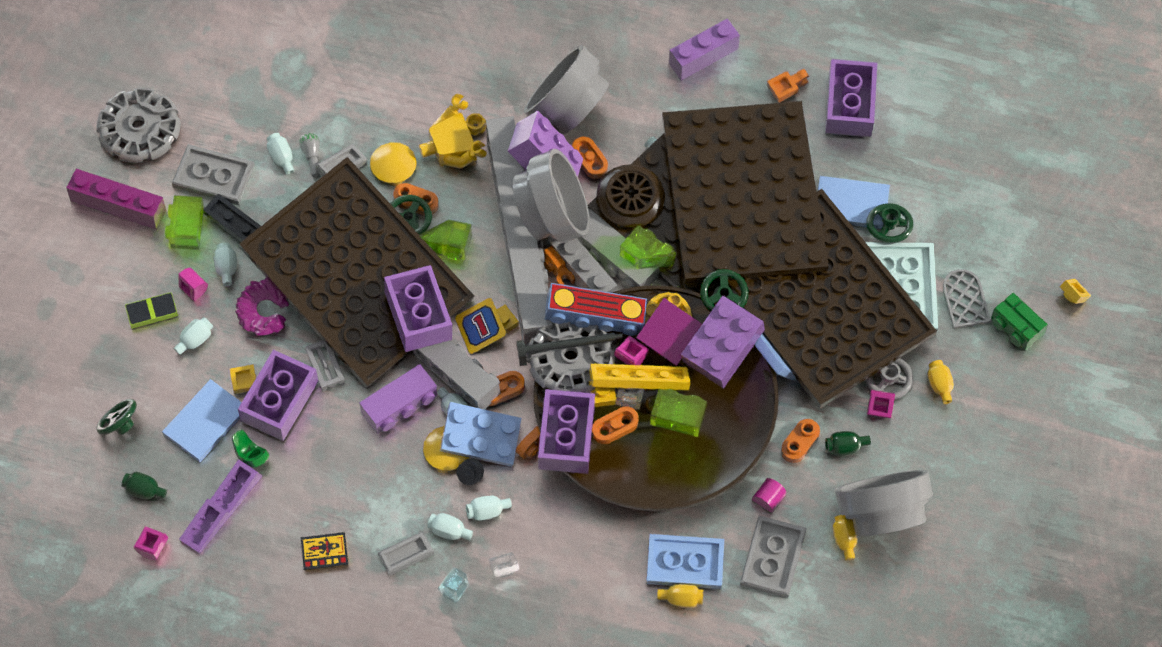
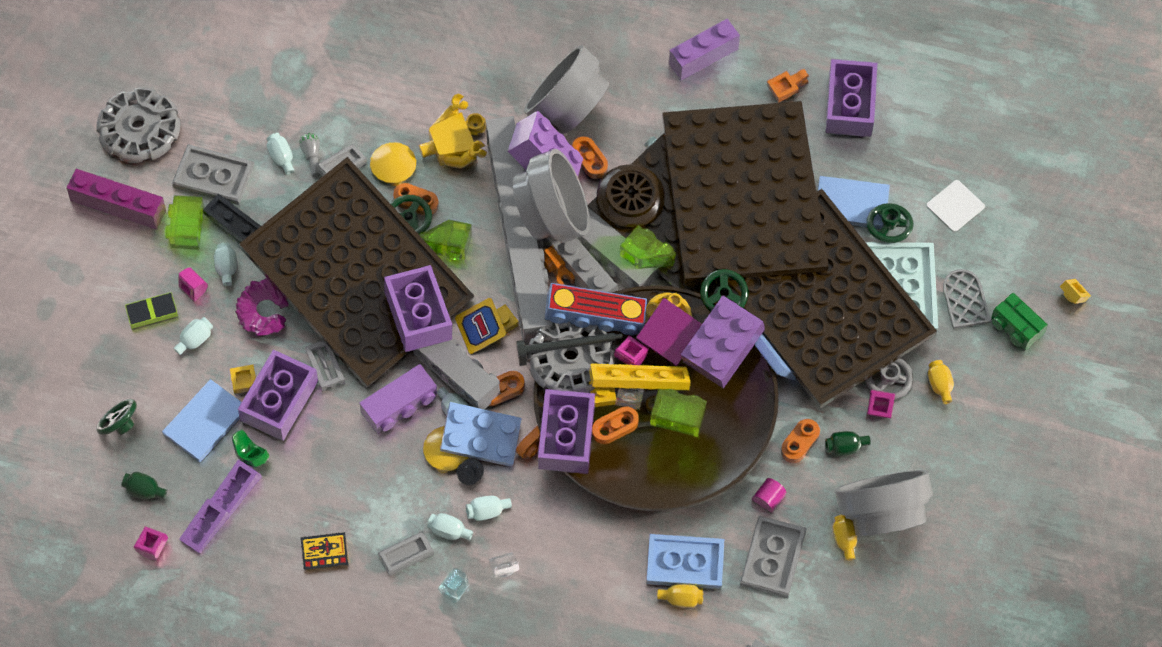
(955, 205): none -> white sticker

